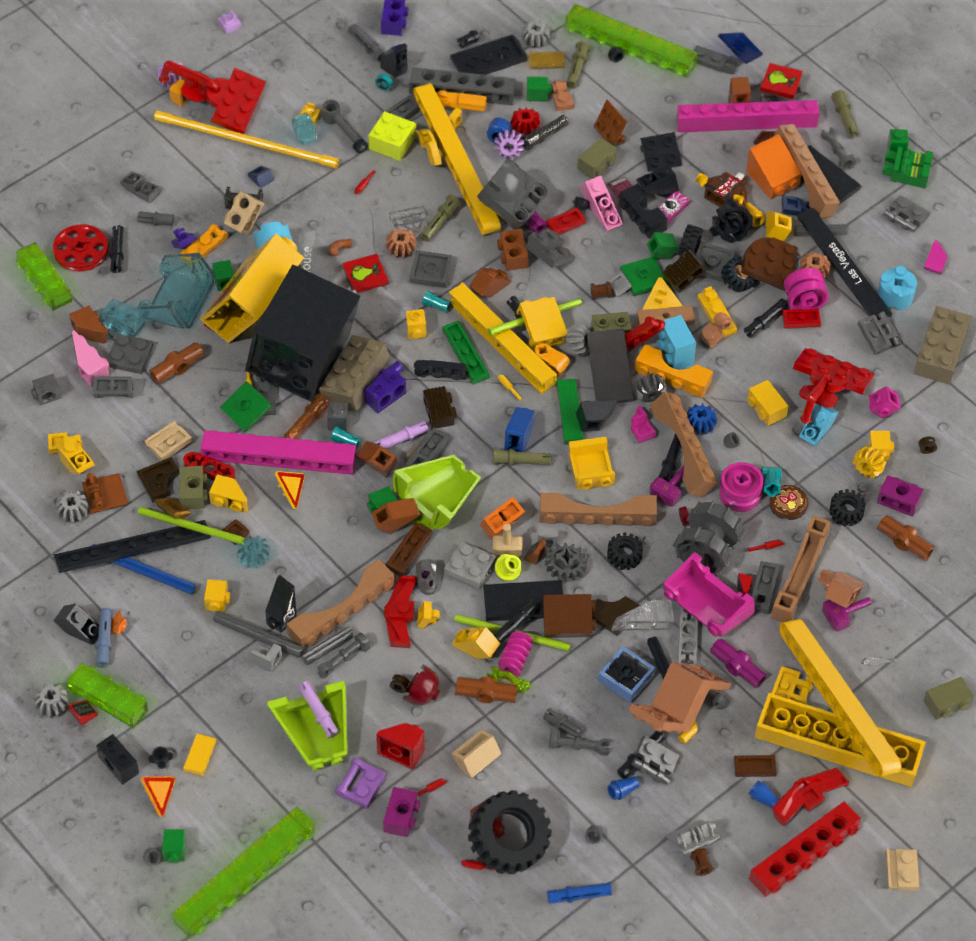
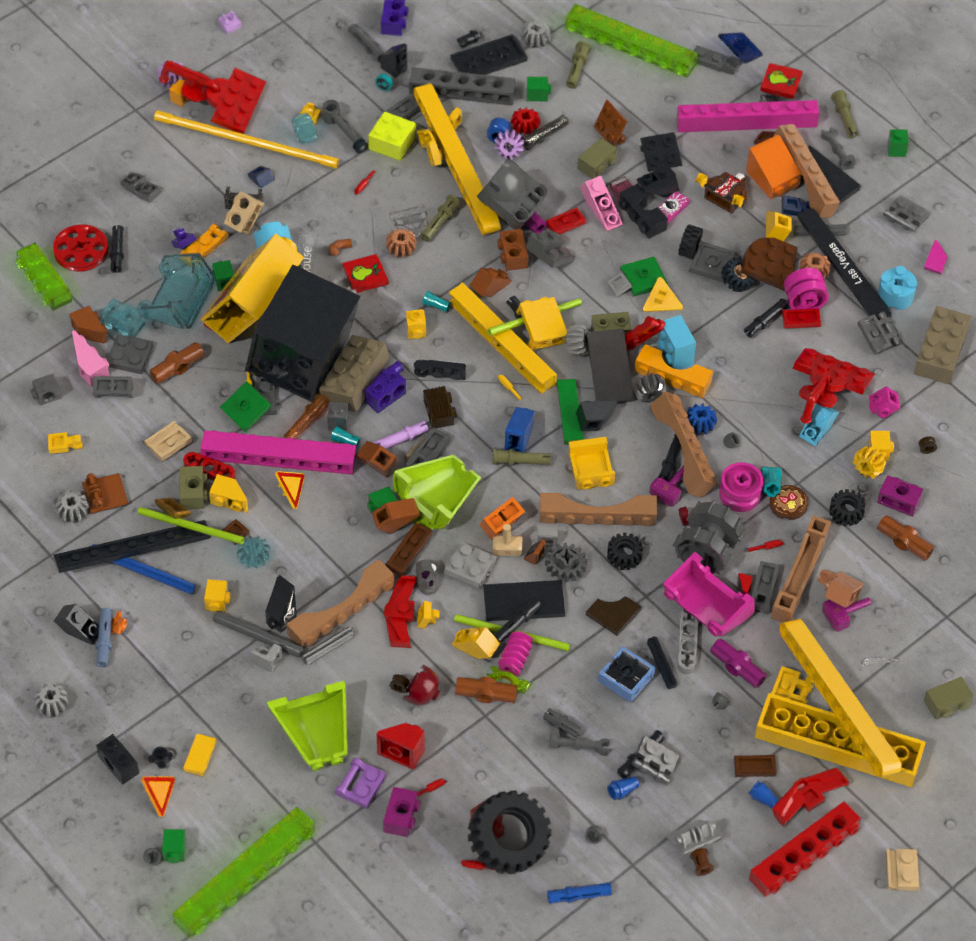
(74, 457): yellow slope -> none
(82, 711): slope -> none
(107, 695): clear neon green brick -> none
(156, 218): dark grey axle -> none
(158, 477): dark brown tile -> none
(322, 716): lavender pin -> none
(344, 654): dark grey piece -> none
(430, 268): dark grey plate -> none
(462, 101): light orange piece -> none
(465, 352): green tile -> none
(476, 753): tan brick -> none
(508, 567): neon yellow piece -> none
(546, 60): clear yellow tile -> none
(555, 360): light orange piece -> none
(562, 99): nougat plate -> none
(568, 615): reddish brown brick -> none
(580, 203): black plate -> none
(600, 290): reddish brown bush -> none
(616, 54): black plate -> none
(641, 427): dark pink slope -> none
(650, 616): clear slope -> none
(662, 245): green brick -> none
(666, 313): medium nougat tile -> none
(679, 698): nougat bracket -> none
(684, 271): dark brown brick -> none
(686, 736): yellow arm -> none
(712, 305): yellow plate -> none
(712, 332): nougat plate -> none
(730, 220): black piece -> none
(739, 90): dark orange brick -> none
(757, 216): yellow cone -> none
(767, 403): yellow brick -> none
(908, 166): green hips -> none

